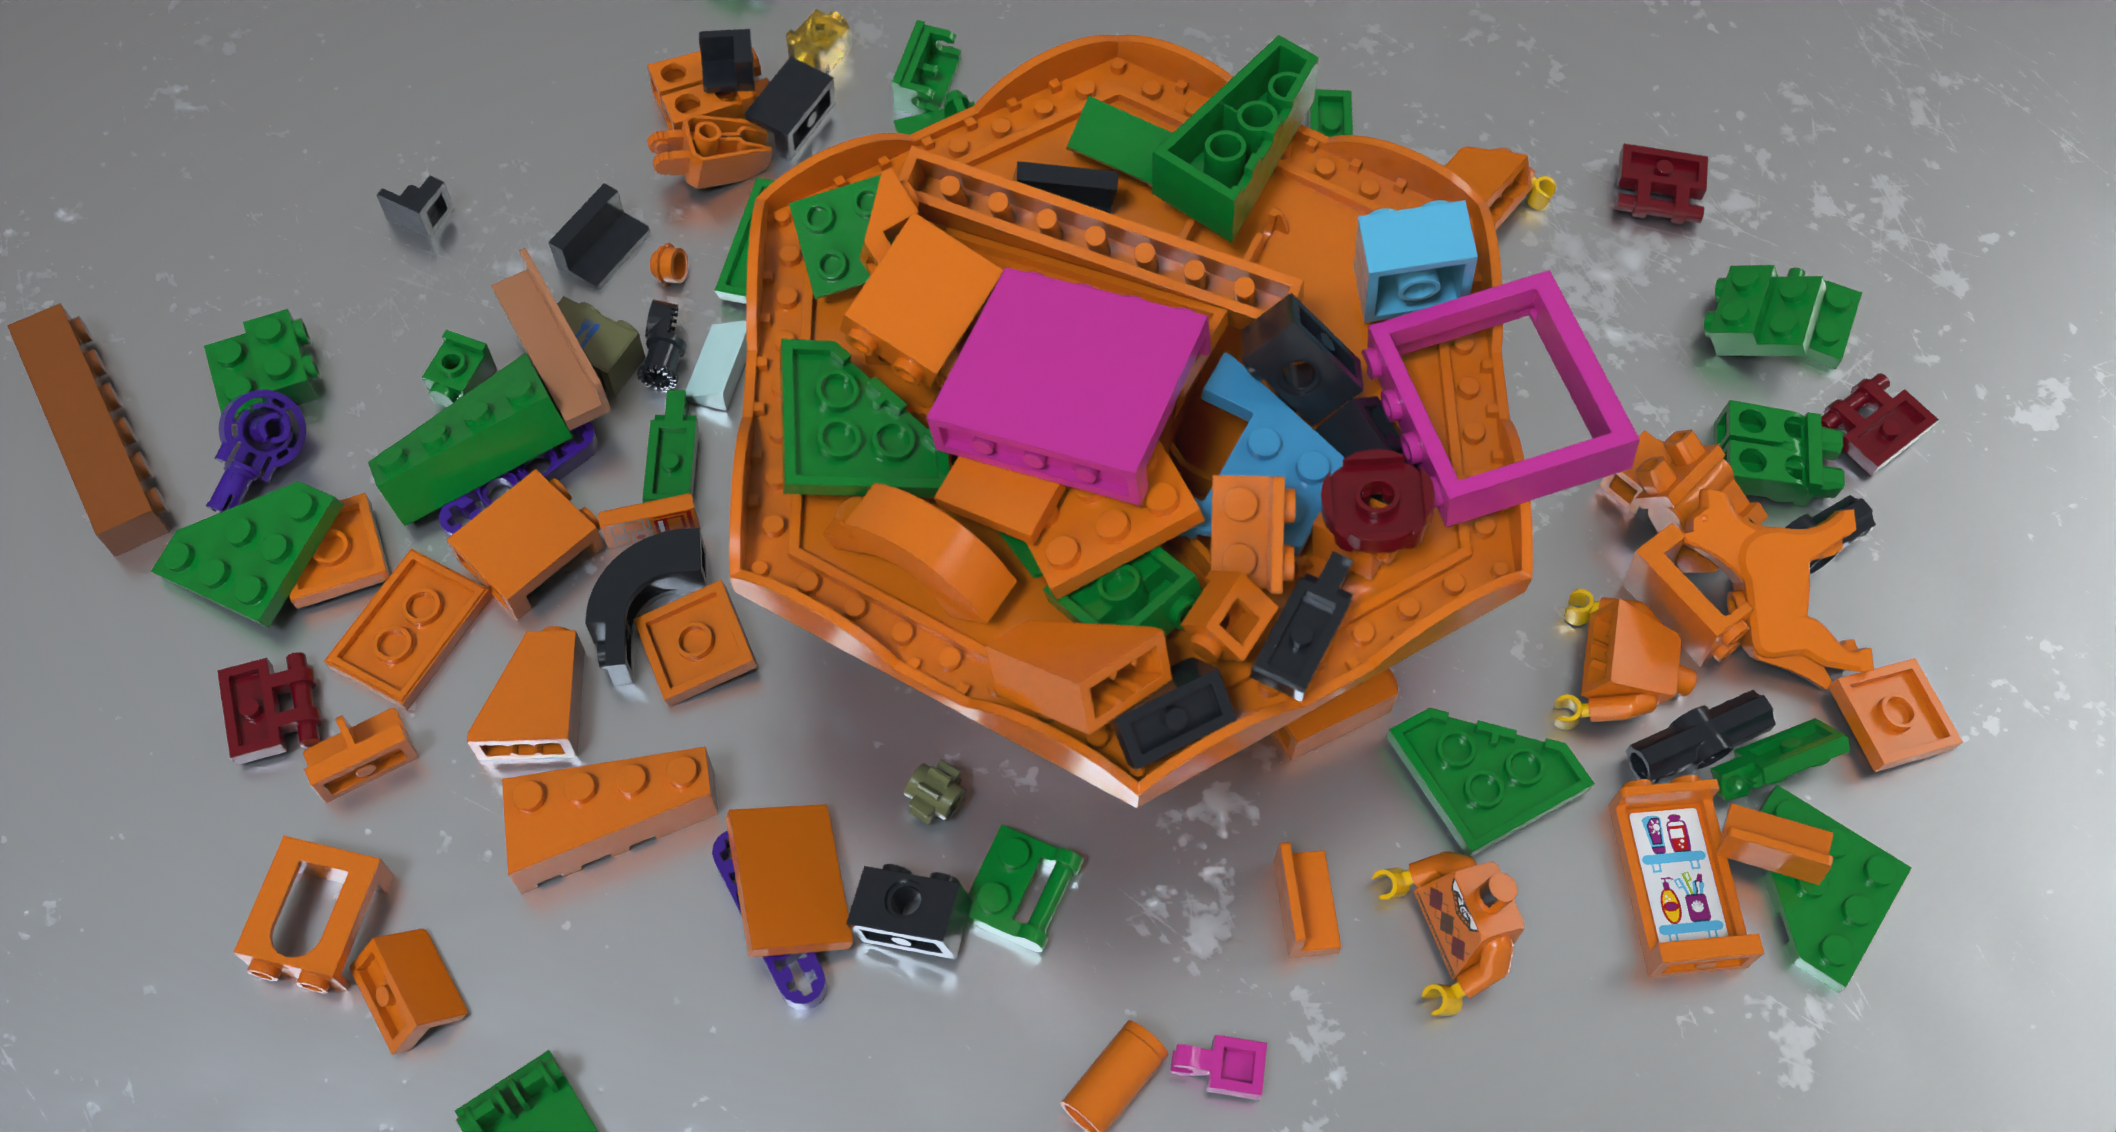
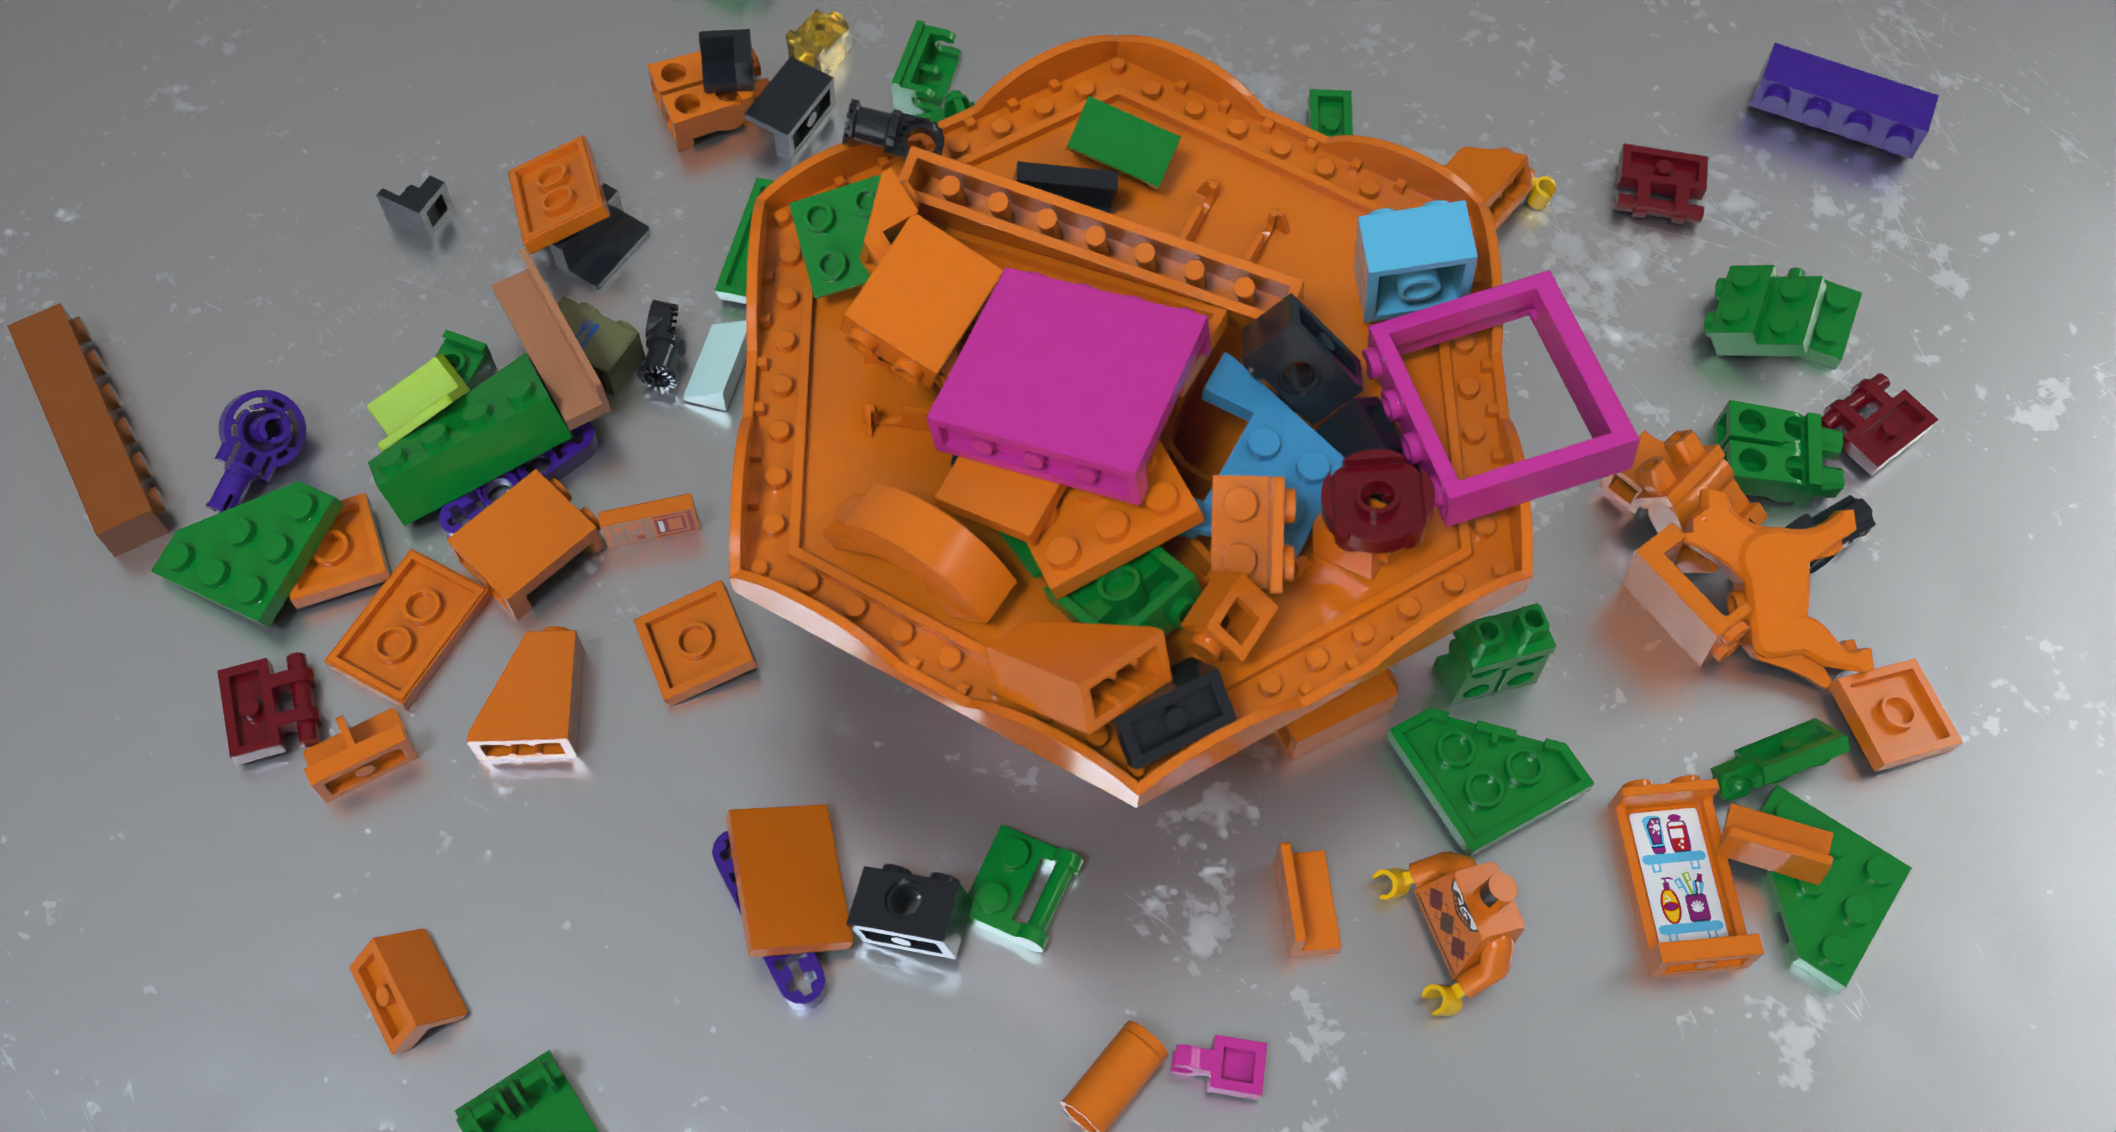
(264, 358): green plate -> none
(324, 963): orange panel -> none
(417, 399): none -> lime panel
(557, 194): none -> orange tile
(601, 809): orange wedge -> none
(633, 581): black arch -> none
(669, 264): orange plate -> none
(671, 450): green hinge -> none
(711, 150): orange hinge -> none
(849, 428): green plate -> none
(888, 129): none -> black connector
(935, 792): olive gear -> none
(1235, 140): green wedge -> none
(1305, 630): black hinge -> none
(1495, 654): none -> green hips
(1627, 663): orange torso -> none
(1701, 737): black piece -> none
(1844, 100): none -> dark purple brick

